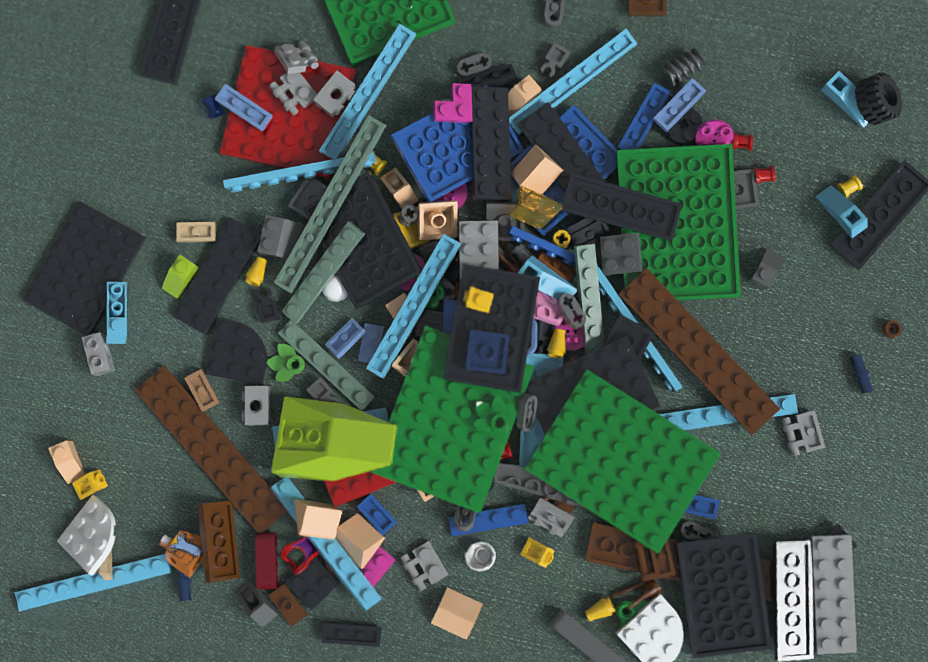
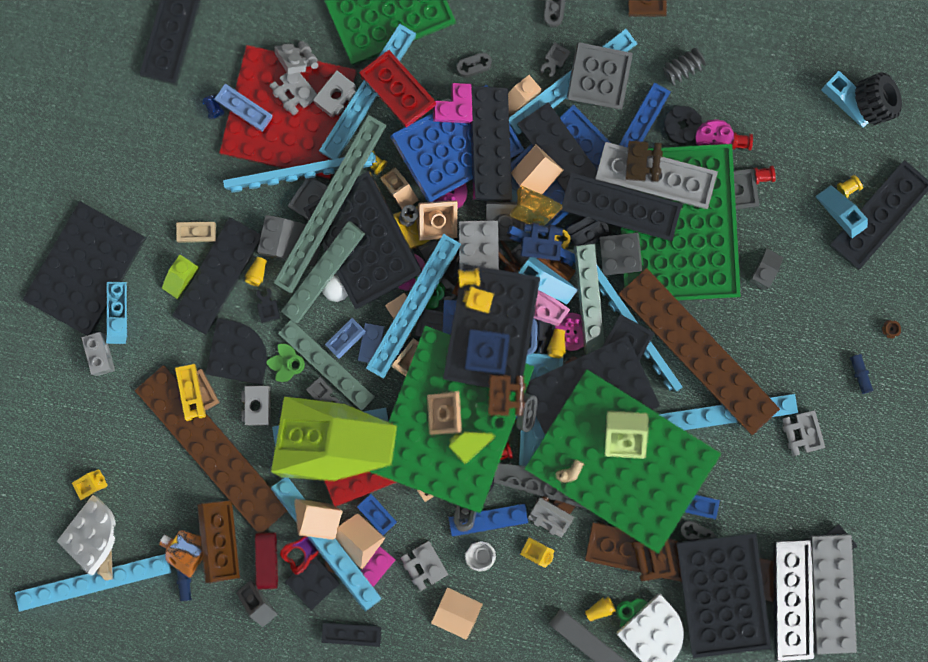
(67, 461): light nougat slope -> none
(190, 391): none -> yellow plate
(288, 605): reddish brown plate -> none
(397, 88): none -> red plate
(444, 413): none -> light nougat slope
(469, 277): none -> yellow bush
(469, 444): none -> lime slope
(492, 78): black plate -> none
(500, 394): none -> reddish brown plate
(541, 248): none -> dark blue plate
(570, 474): none -> tan arm
(571, 311): dark grey beam -> none
(599, 76): none -> dark grey plate
(626, 434): none -> yellowish green slope
(637, 161): none -> dark brown plate
(650, 590): reddish brown plant -> none
(677, 180): none -> light grey plate
(679, 105): medium blue plate -> none

